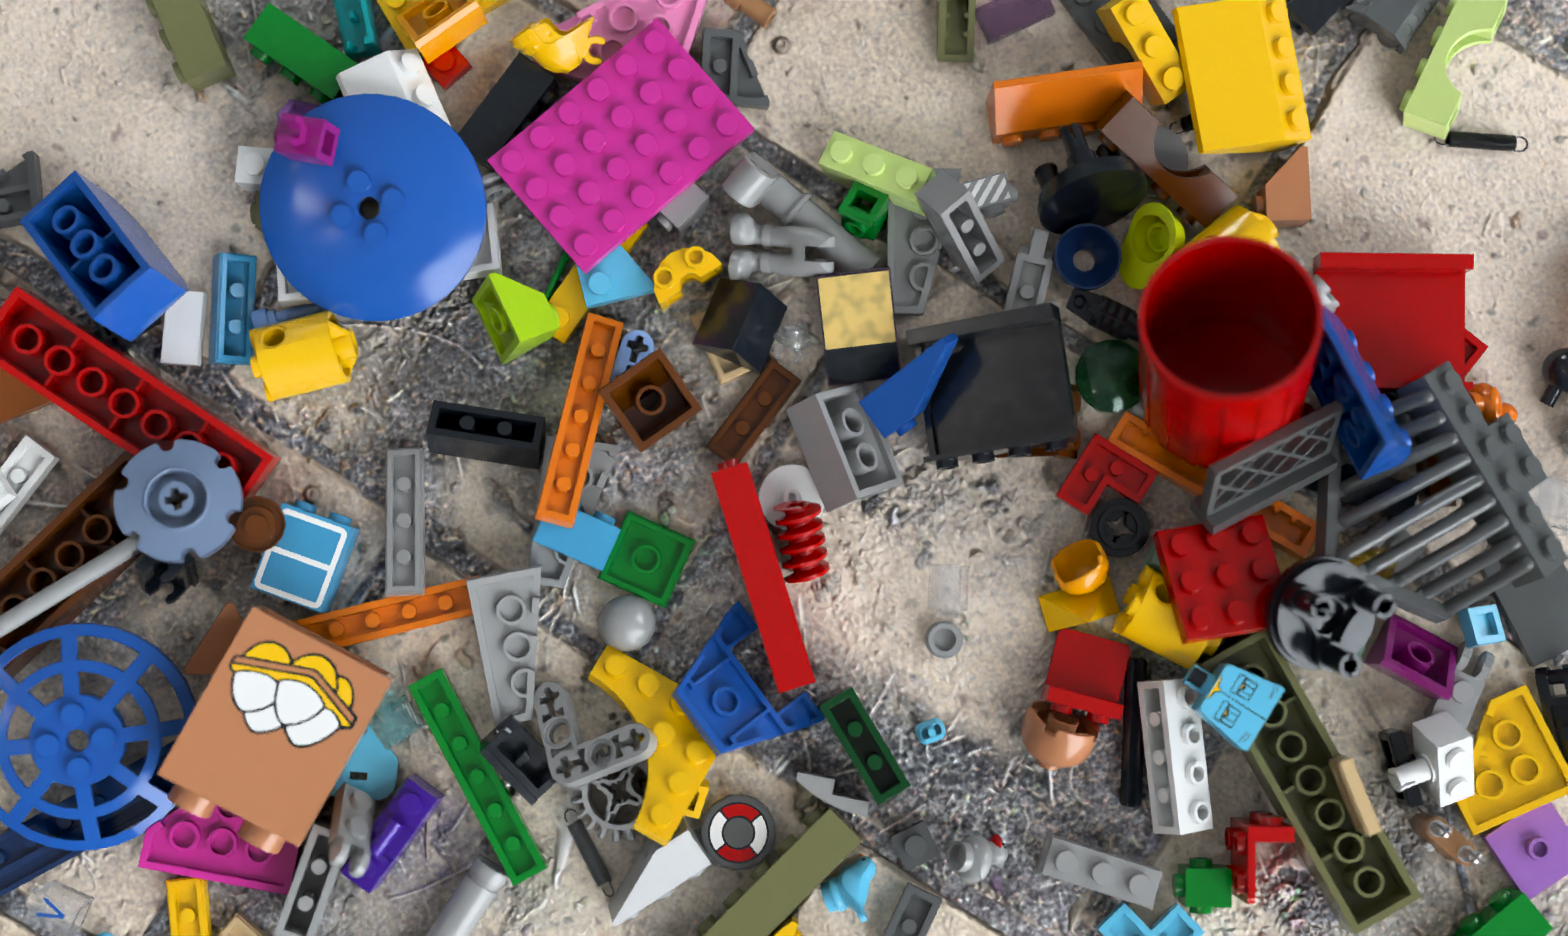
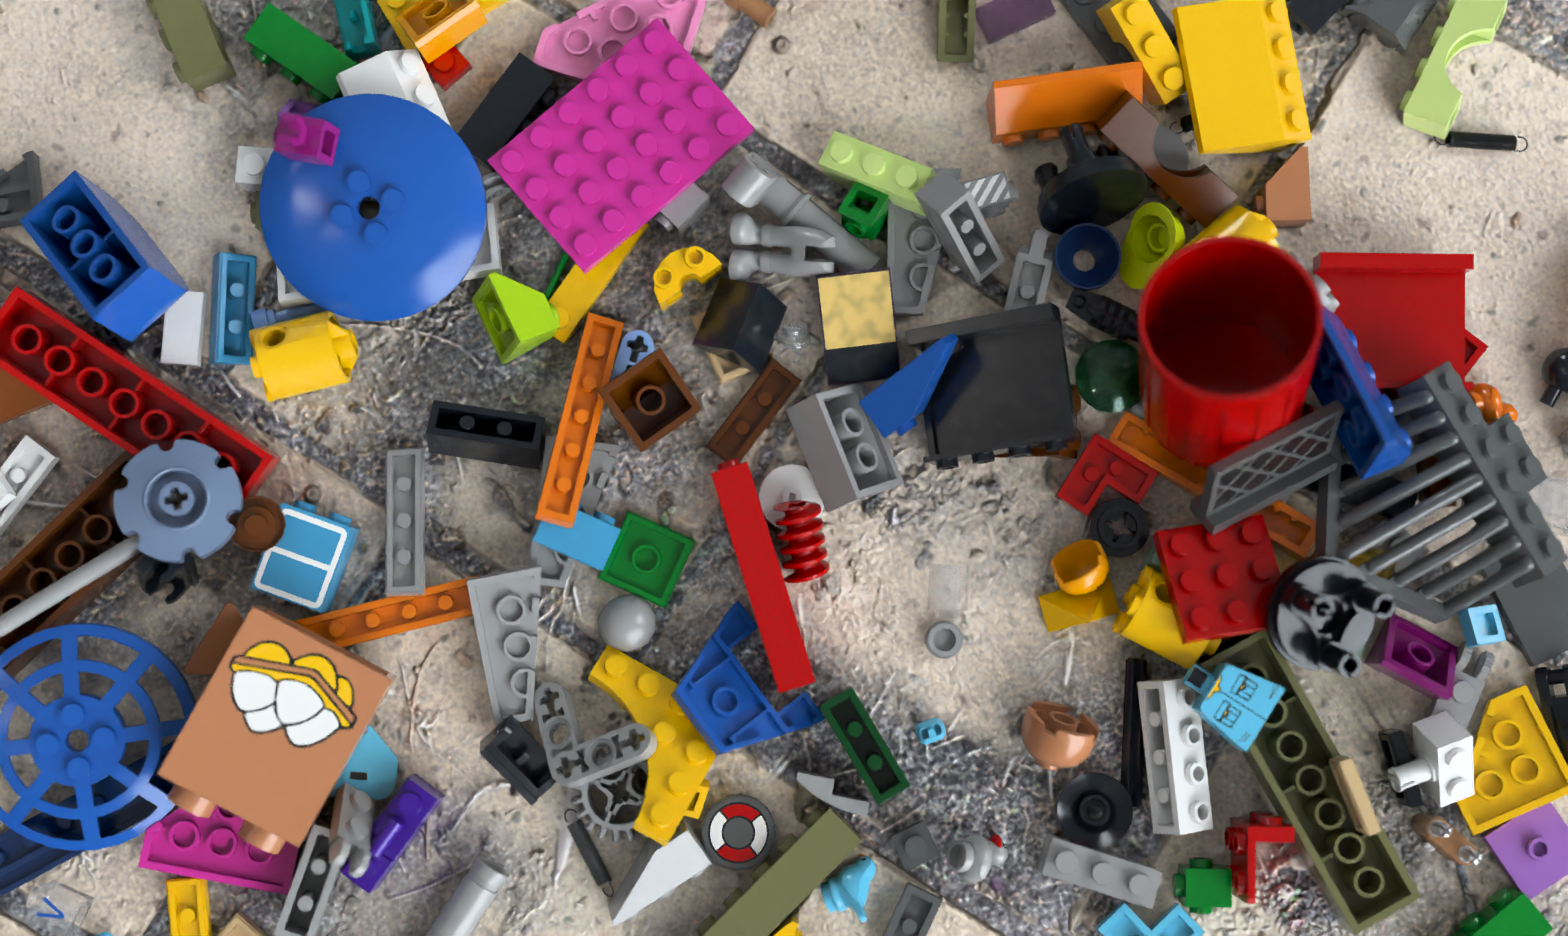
(396, 722): clear light blue brick -> none
(477, 777): green plate -> none
(556, 48): yellow helmet -> none
(614, 280): medium azure wing -> none
(730, 68): dark grey wing -> none
(1086, 675): red bracket -> none
(1098, 790): none -> black dish

